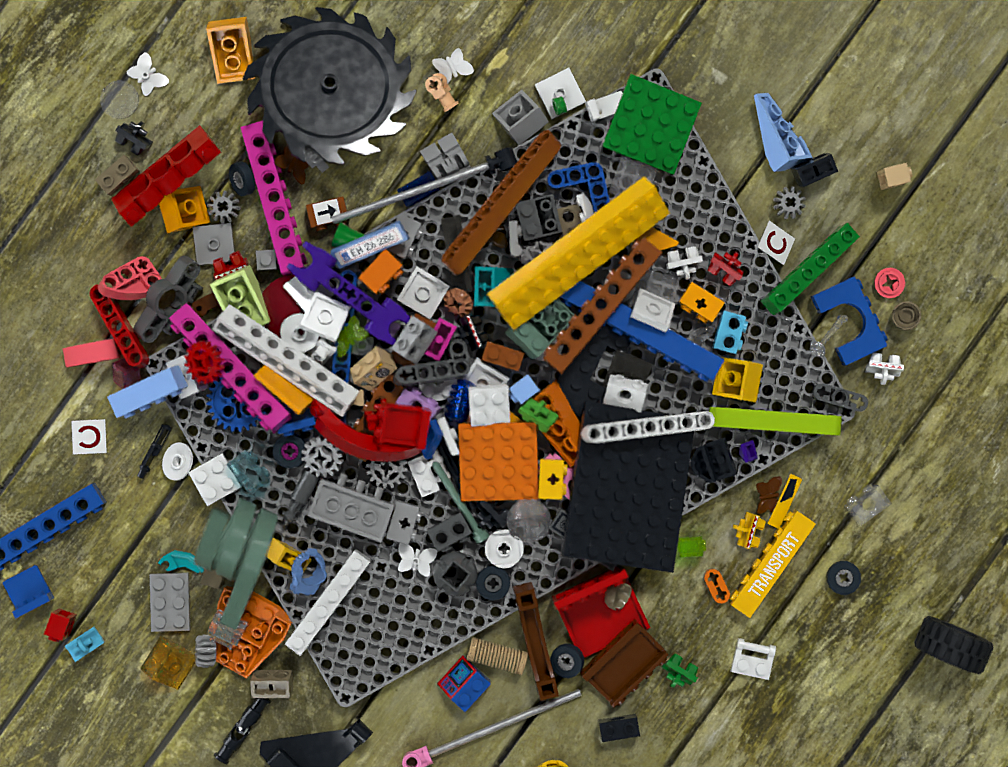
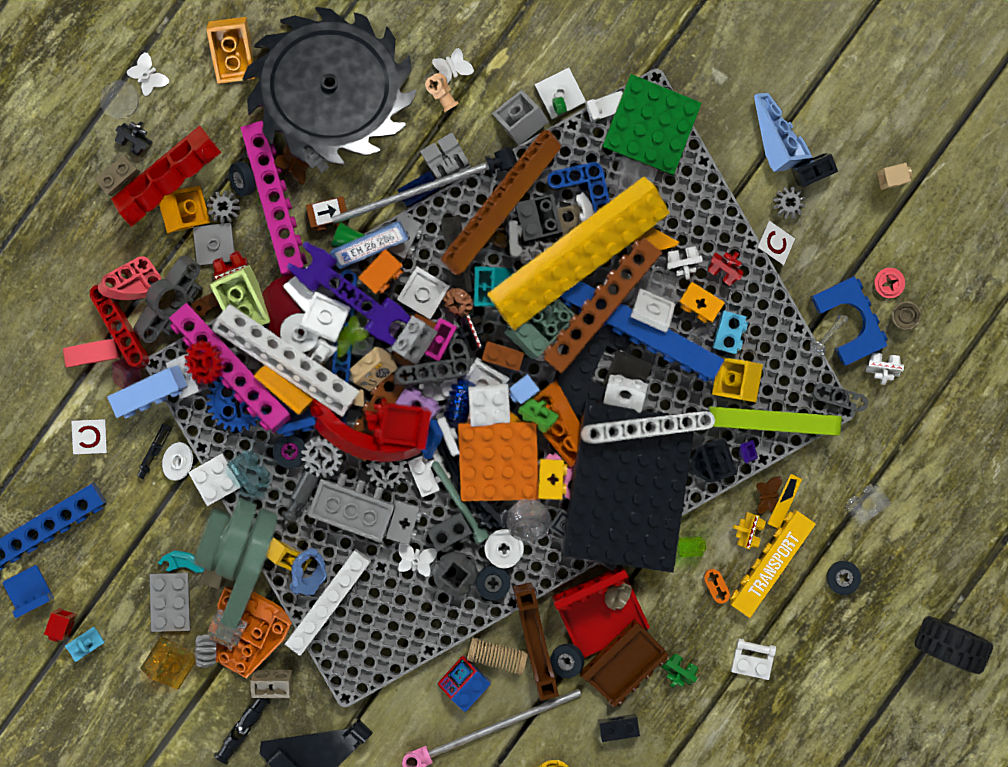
(266, 260): light grey brick -> none
(810, 269): green brick -> none

